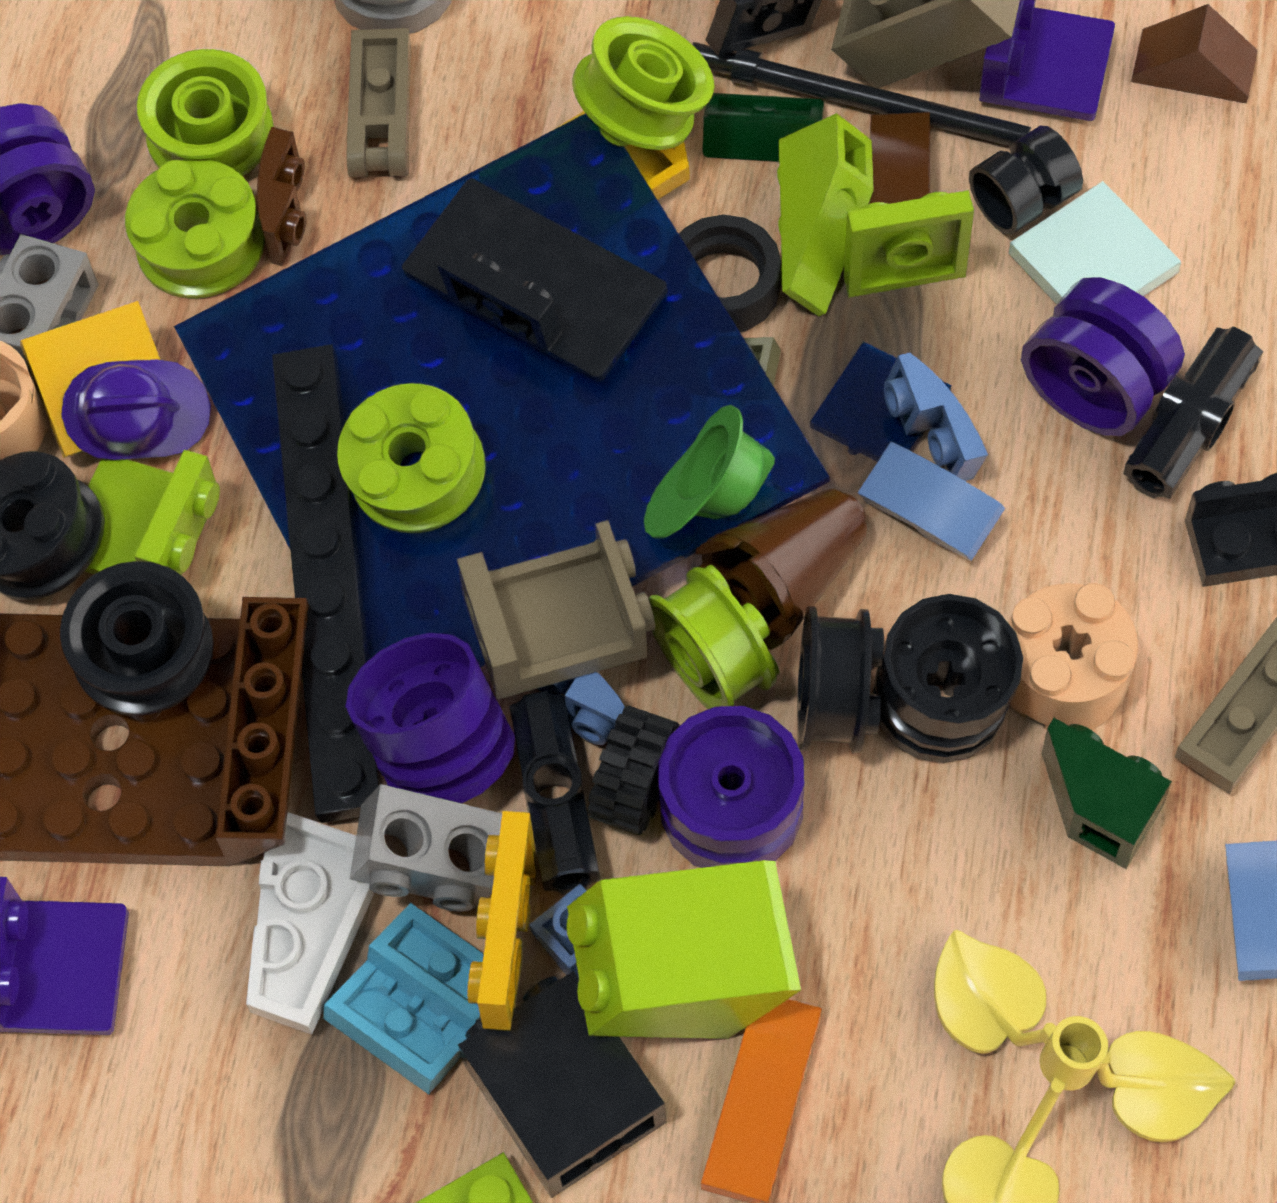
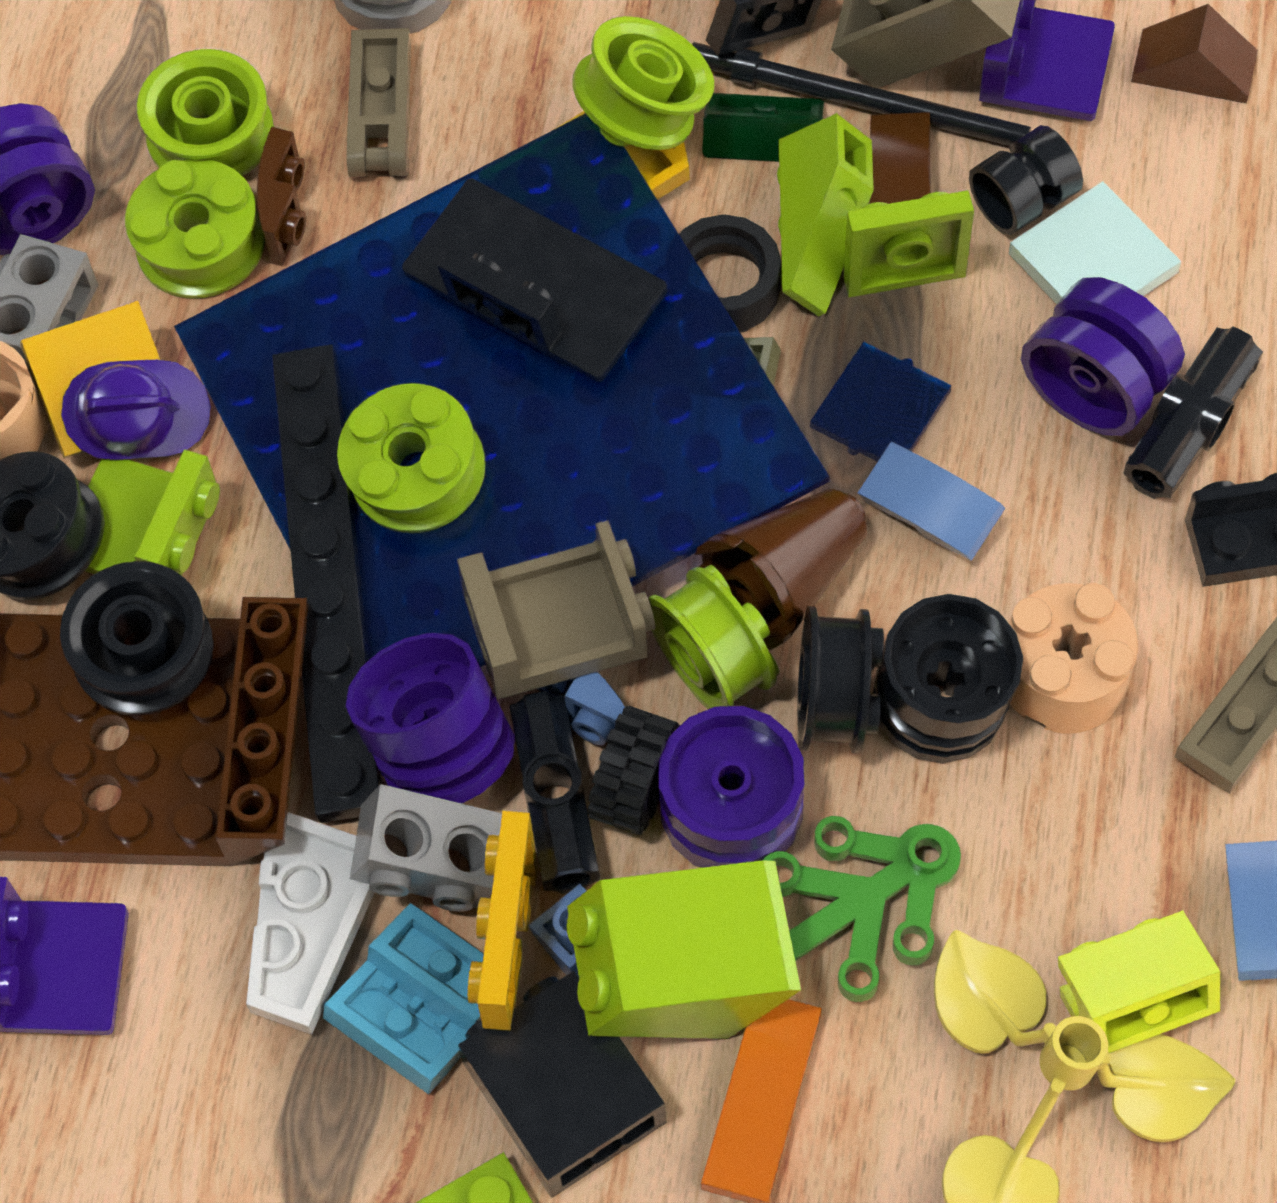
(711, 478): bright green piece -> none
(863, 898): none -> bright green plant
(928, 404): medium blue slope -> none
(1100, 793): dark green slope -> none
(1142, 980): none -> neon yellow brick

